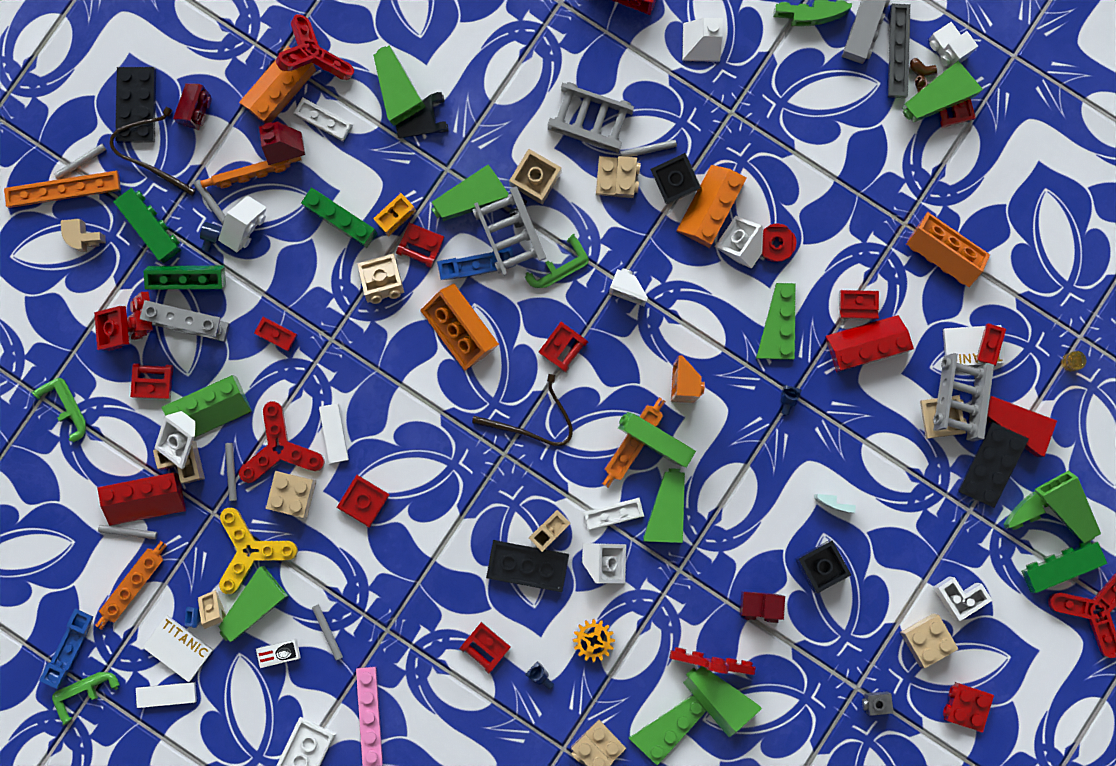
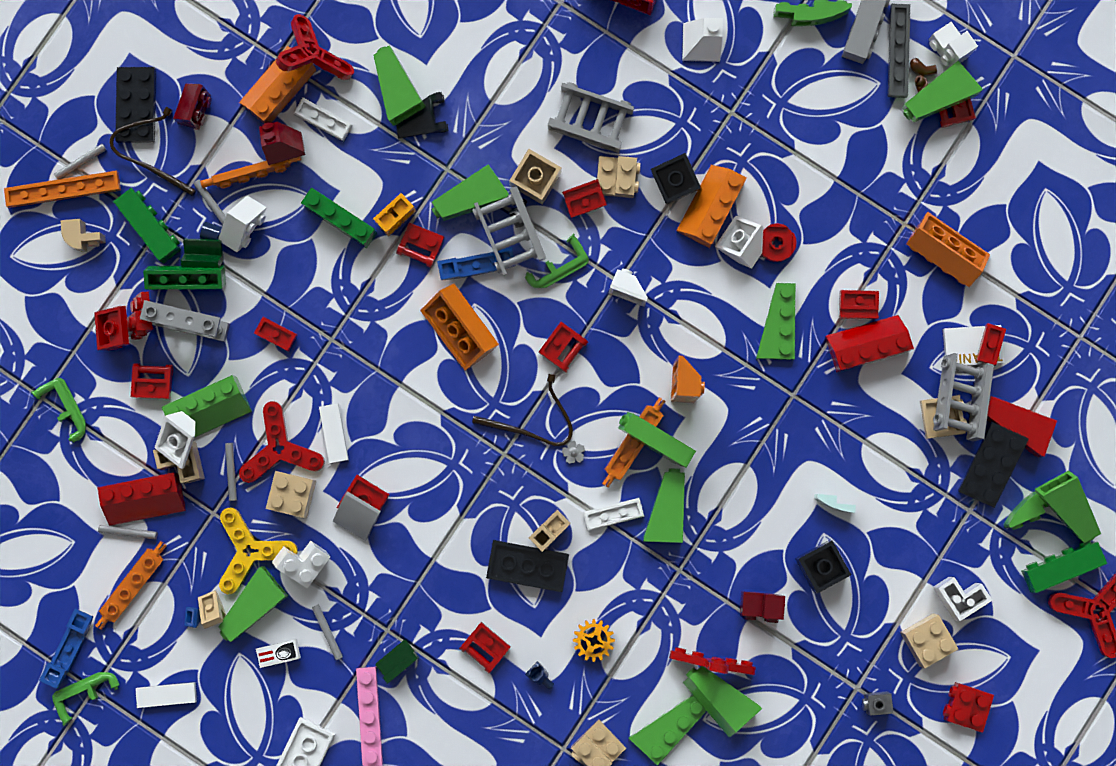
(178, 648): white tile -> none
(202, 253): none -> dark green panel
(303, 567): none -> white brick
(356, 516): none -> light grey slope
(380, 278): tan plate -> none
(397, 661): none -> dark green panel
(573, 452): none -> light grey plant
(584, 198): none -> red plate
(605, 562): white slope -> none
(648, 149): light grey bar -> none
(789, 398): dark blue piece -> none
(1077, 358): clear yellow wheel -> none

